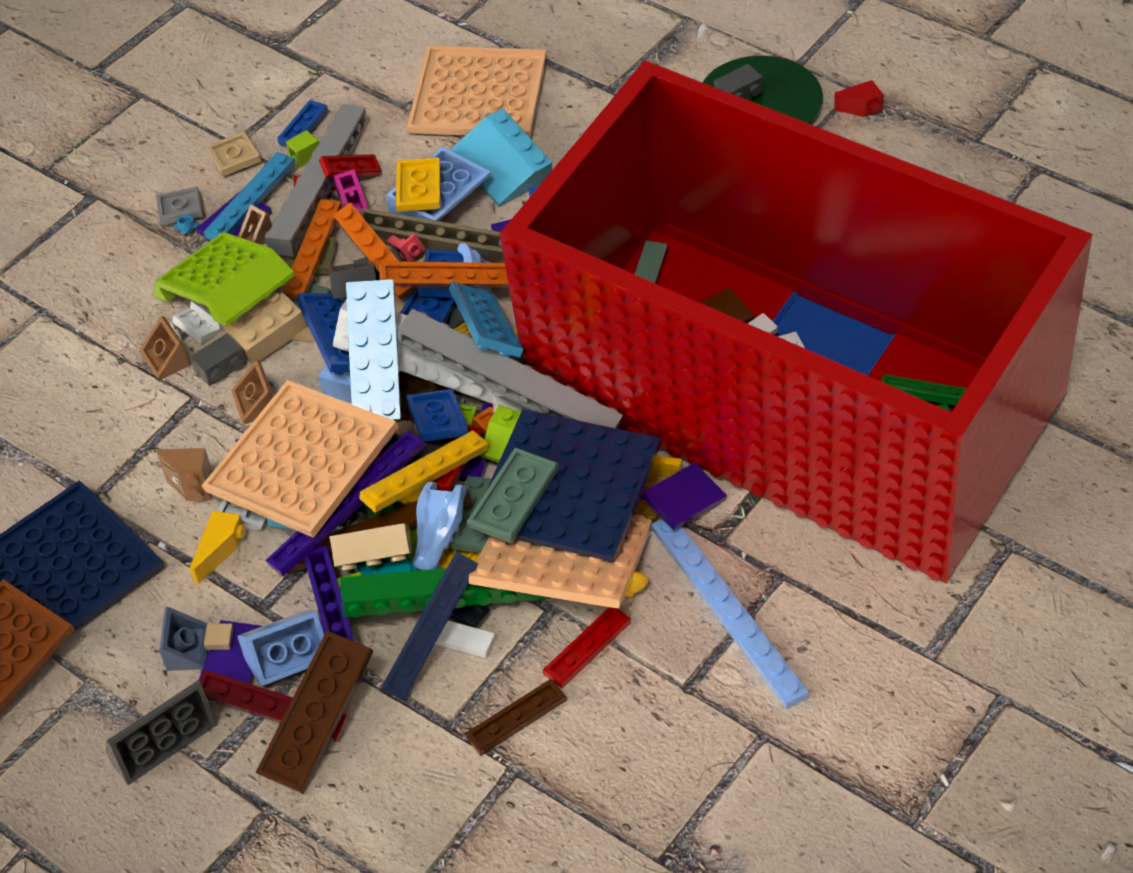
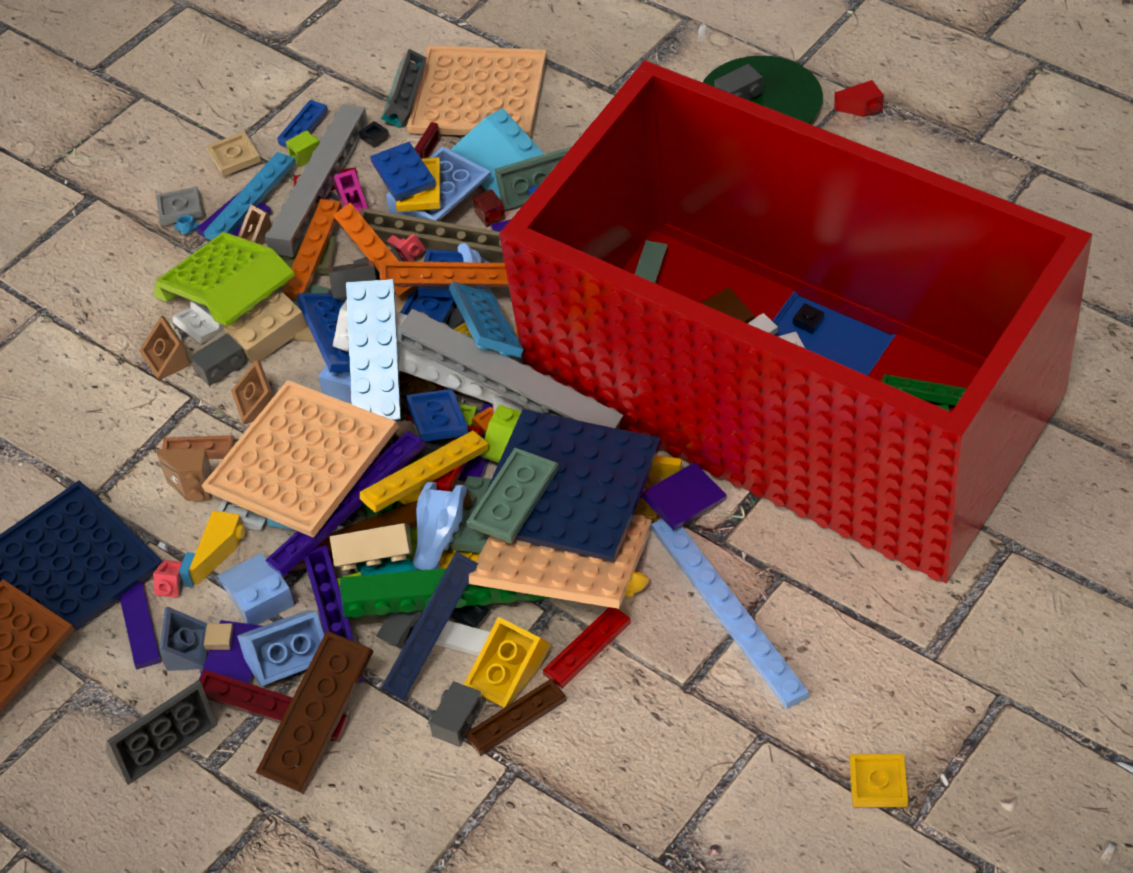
(139, 627): none -> dark purple tile
(167, 579): none -> coral bracket
(184, 570): none -> dark azure tile
(216, 446): none -> nougat tile
(256, 590): none -> light blue slope
(363, 165): red tile -> none
(374, 133): none -> black plate
(397, 627): none -> dark grey slope
(403, 171): none -> blue plate
(404, 88): none -> dark grey piece
(428, 141): none -> dark red tile
(456, 713): none -> dark grey brick
(489, 208): none -> clear red brick
(506, 662): none -> yellow slope
(518, 177): none -> sand green tile
(808, 318): none -> black plate
(878, 780): none -> yellow plate

